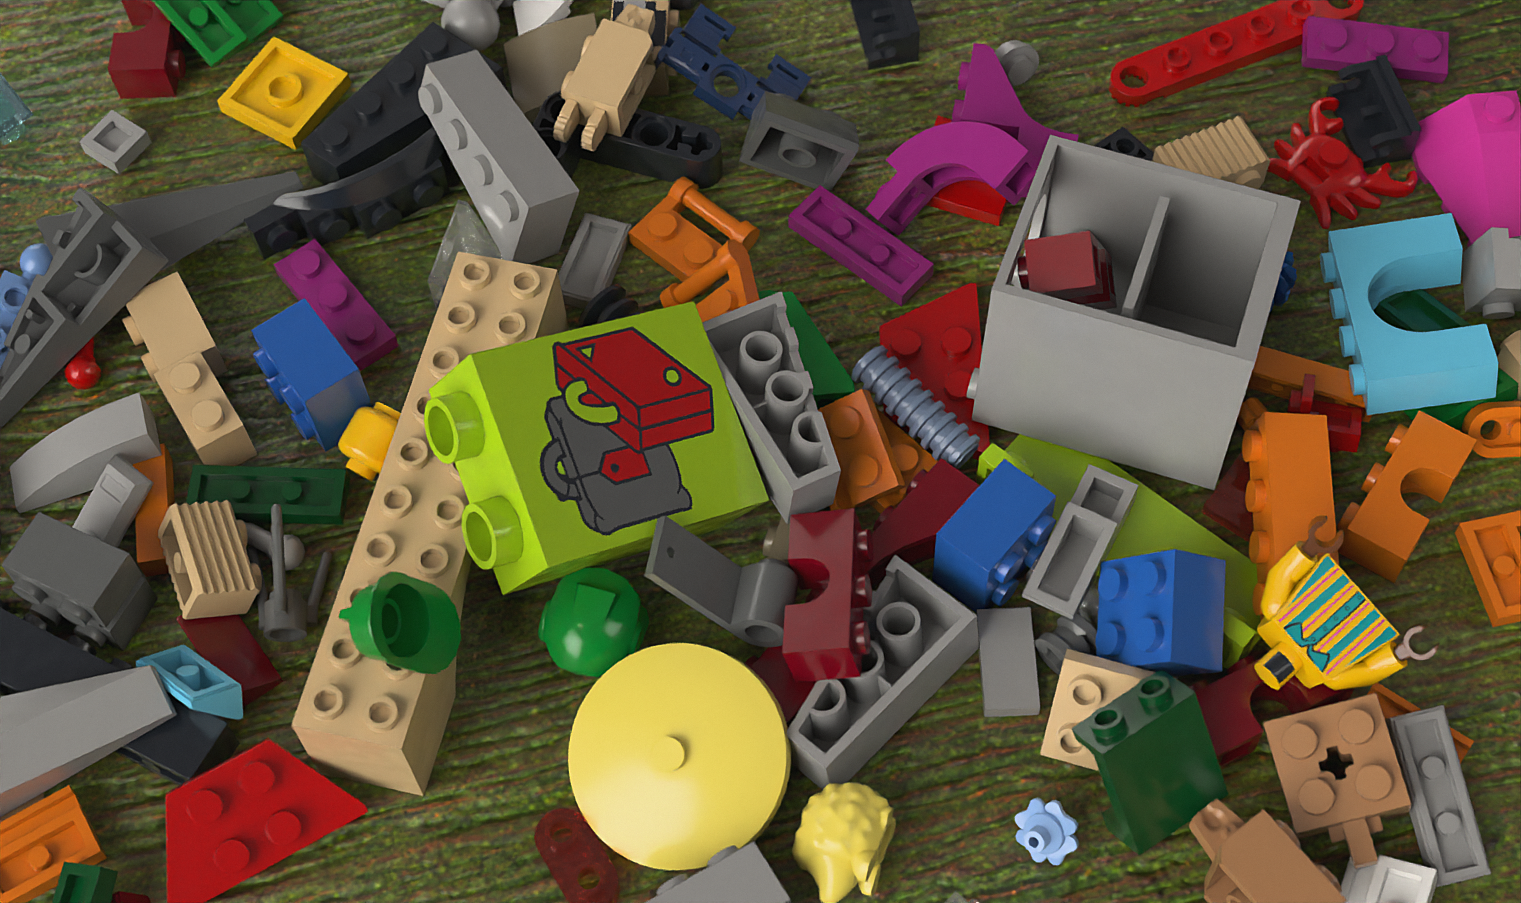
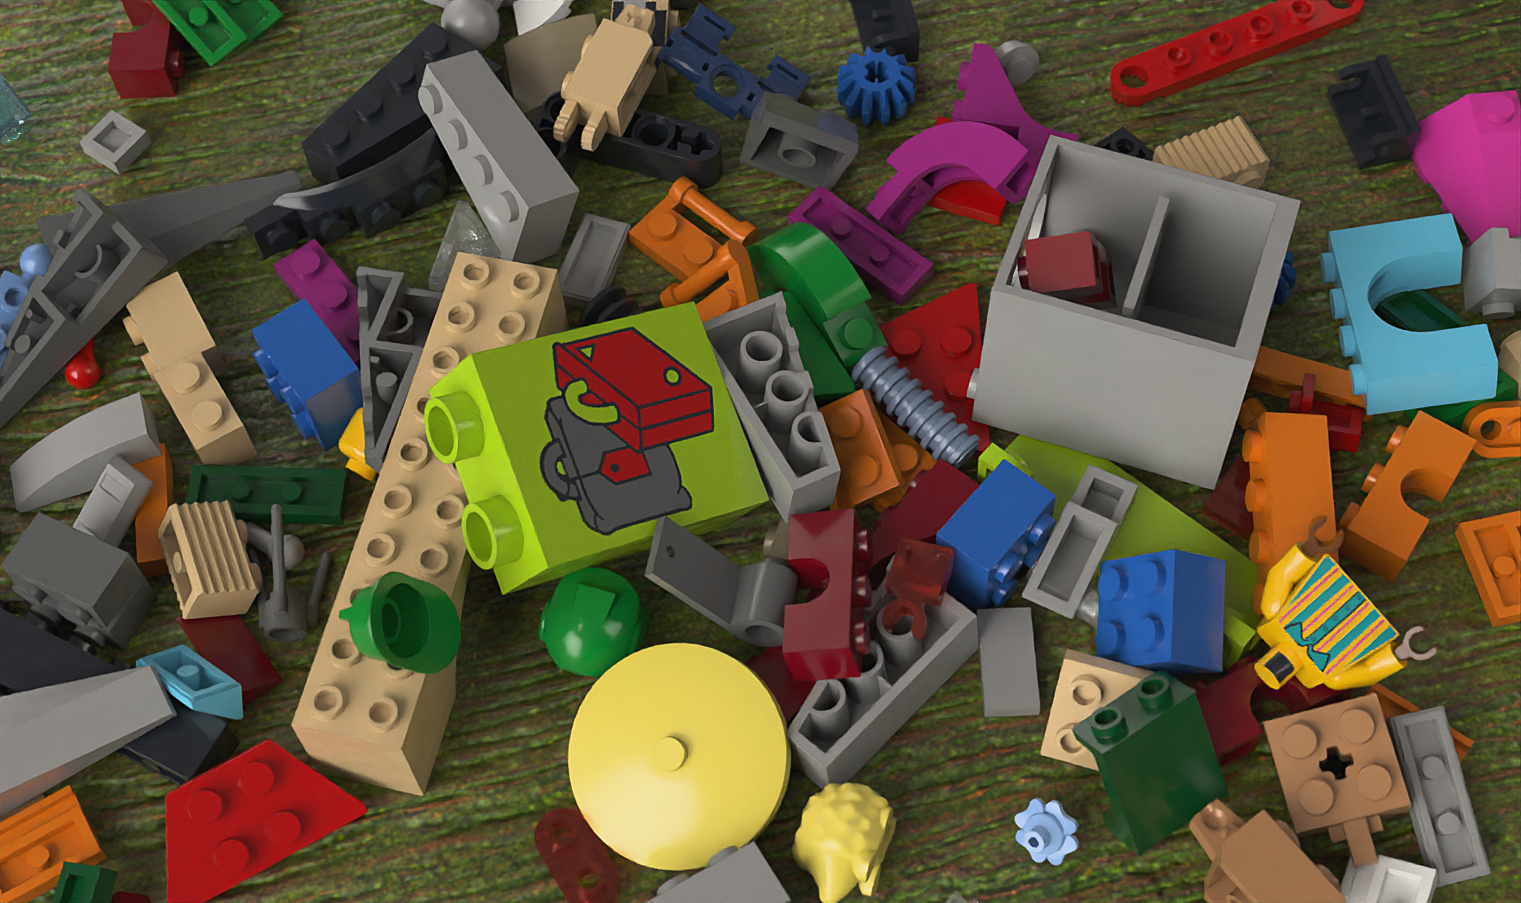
(284, 92): yellow tile -> none
(391, 342): none -> dark grey wedge
(824, 283): none -> green arch
(876, 86): none -> blue gear
(917, 577): none -> clear red plate
(1070, 634): dark grey wheel -> none
(1331, 170): red animal -> none
(1410, 51): magenta plate -> none

